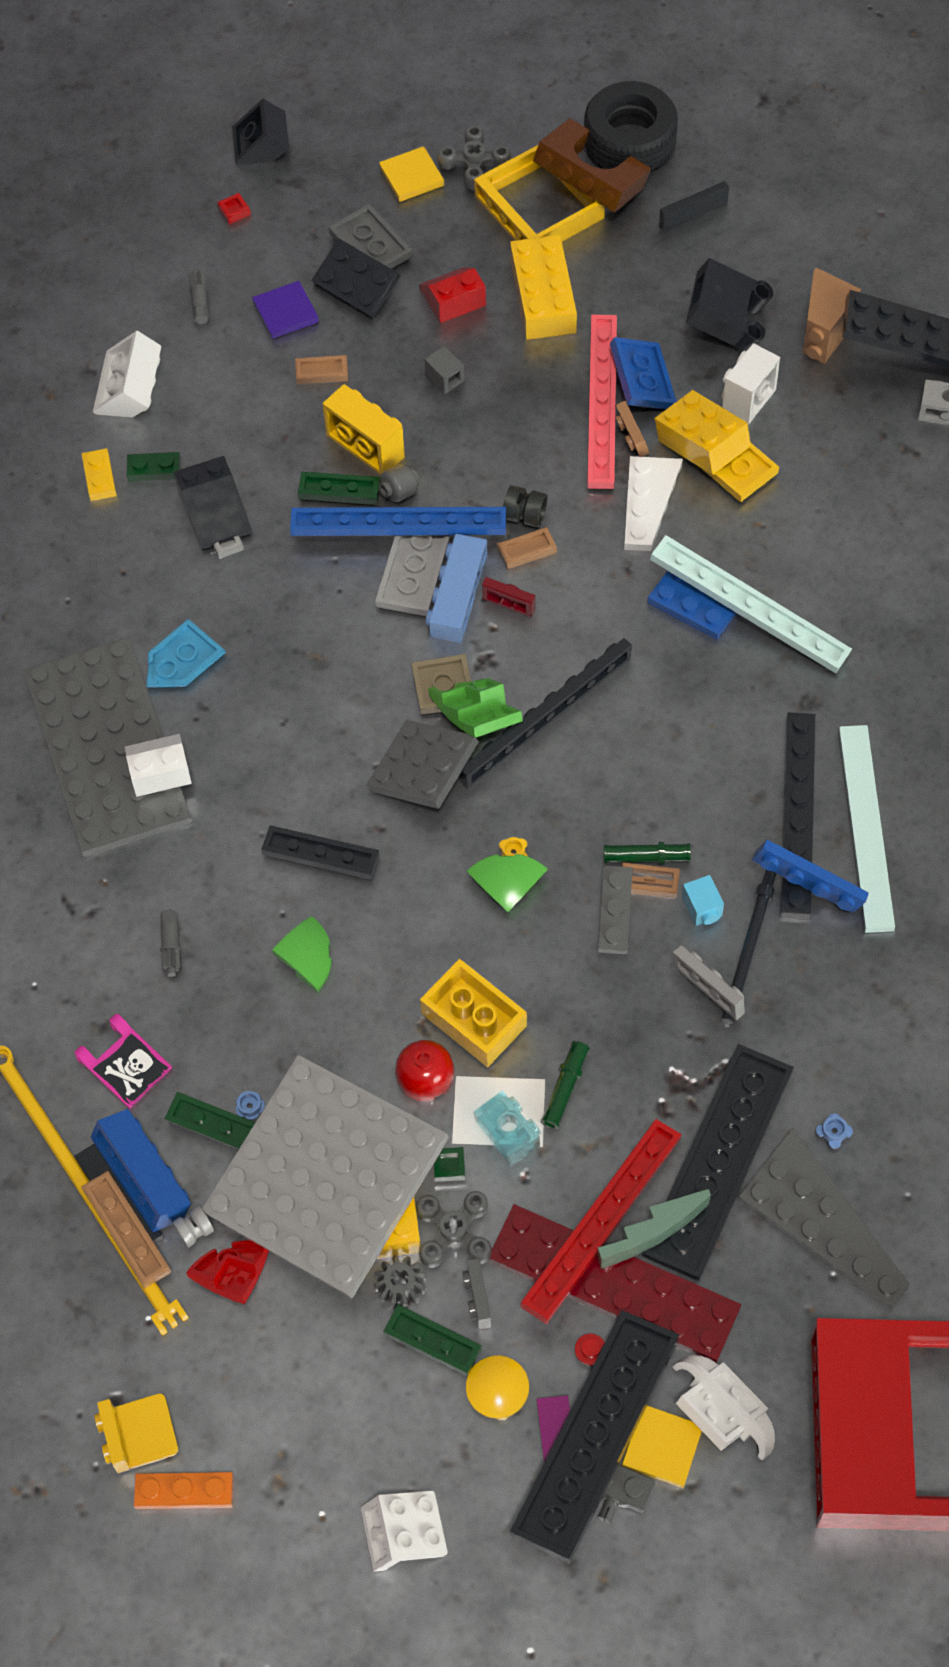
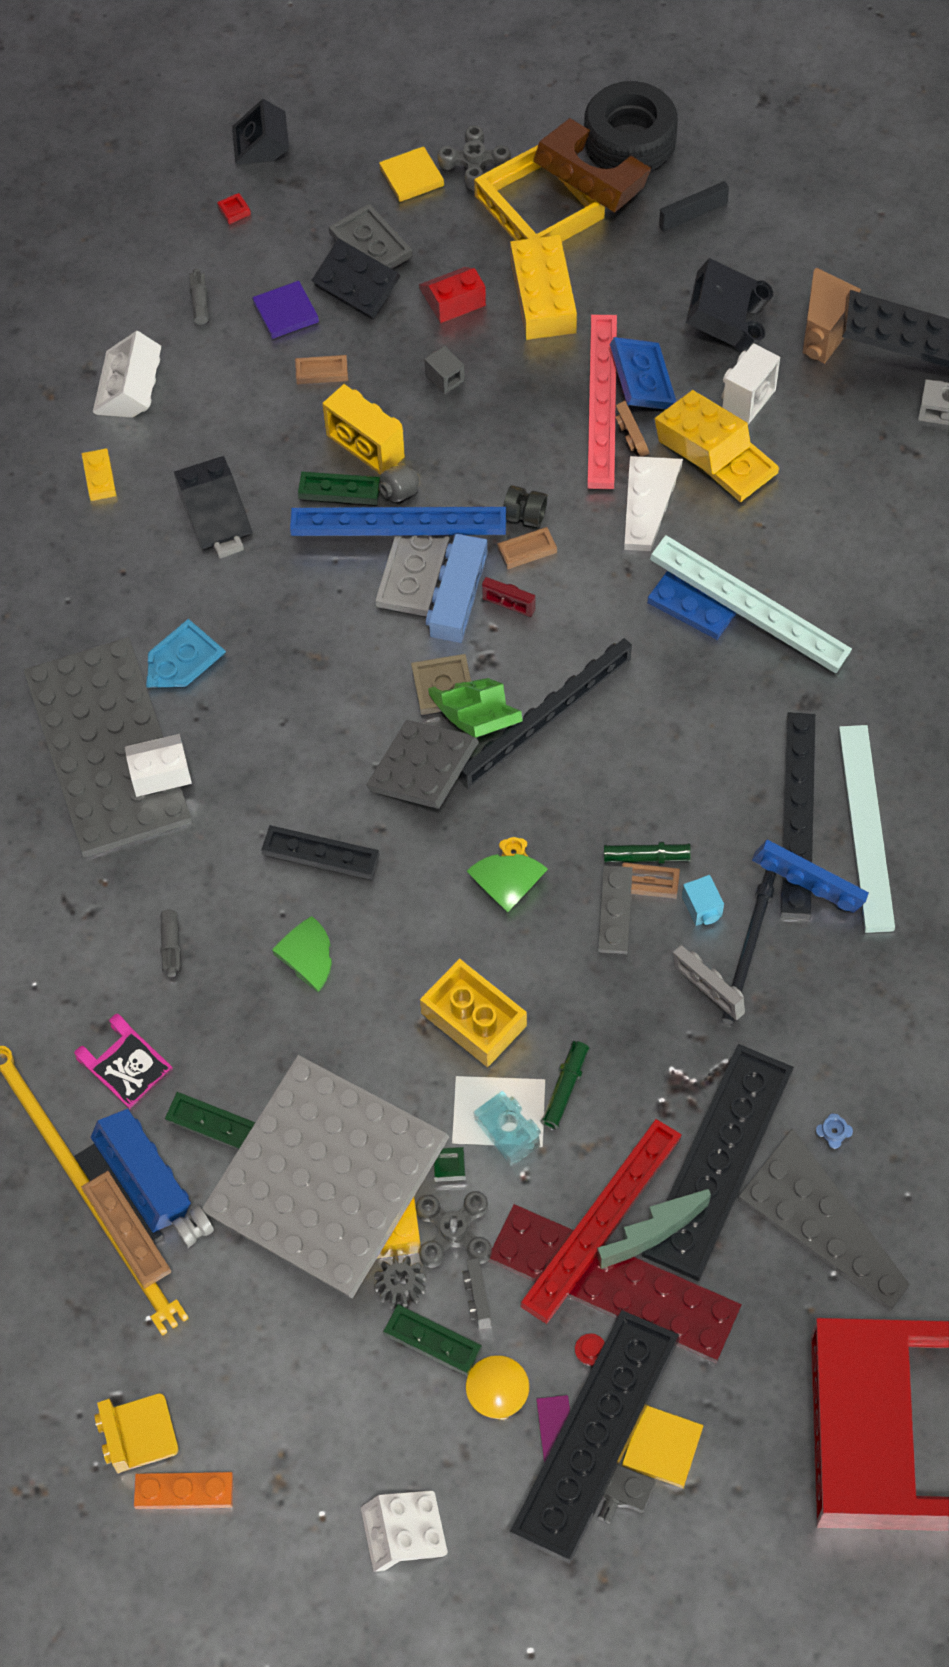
(152, 466): dark green plate -> none
(231, 1271): red brick -> none
(246, 1098): medium blue plate -> none
(424, 1070): red cylinder -> none
(724, 1405): white plate -> none

